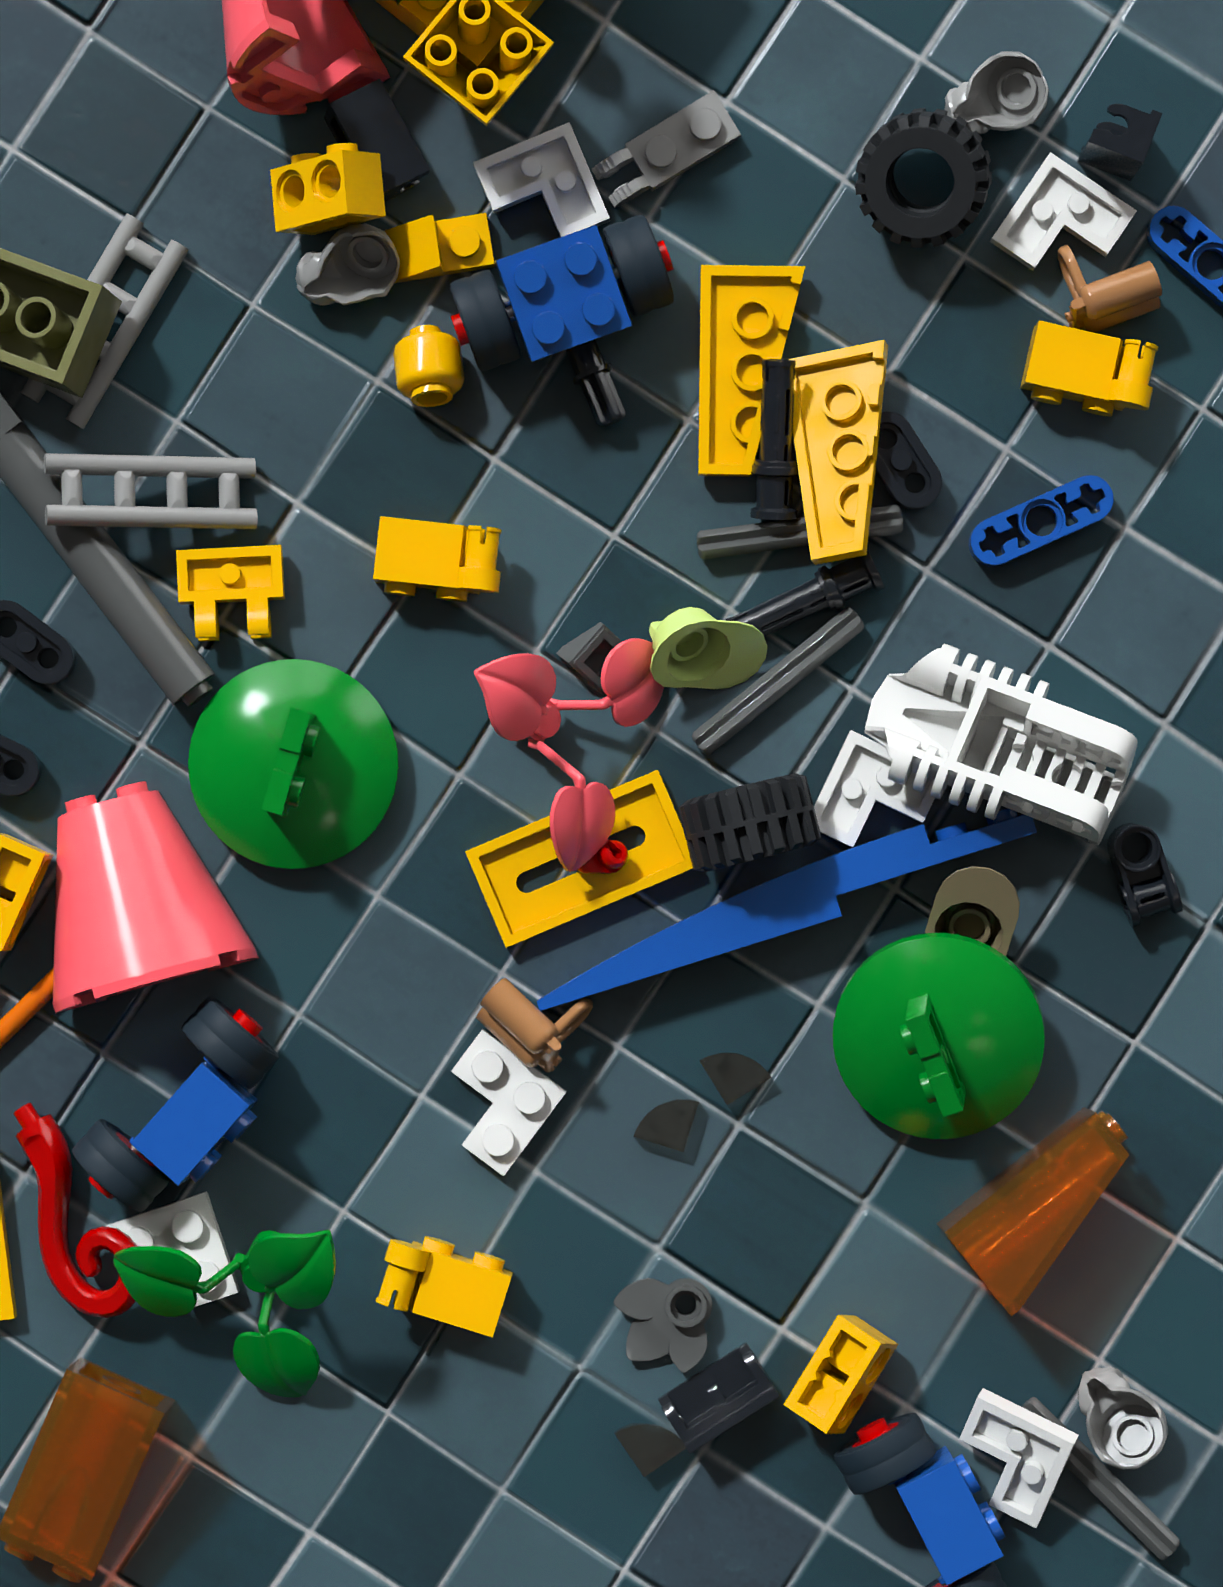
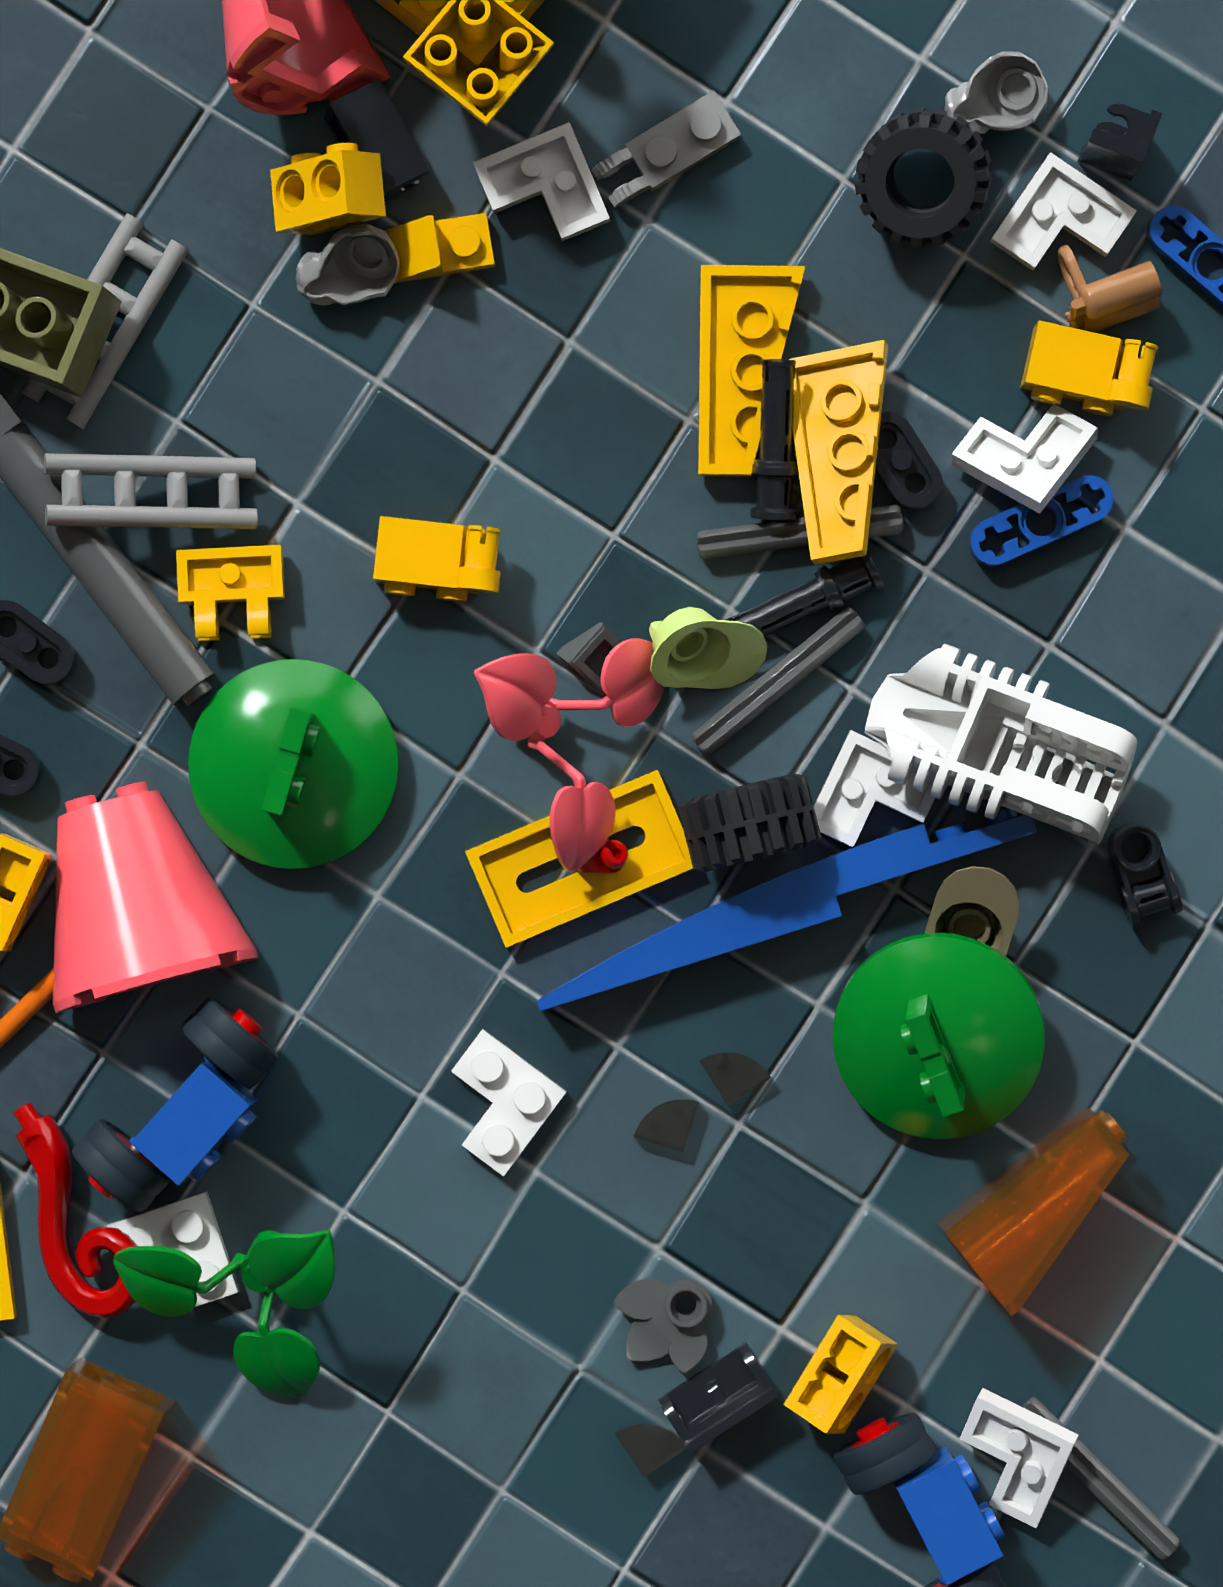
(428, 366): yellow head -> none
(445, 1284): yellow hinge -> none
(525, 1028): medium nougat piece -> none
(563, 292): brick -> none
(596, 383): black axle -> none
(1030, 468): none -> white plate
(1120, 1422): light grey hair -> none

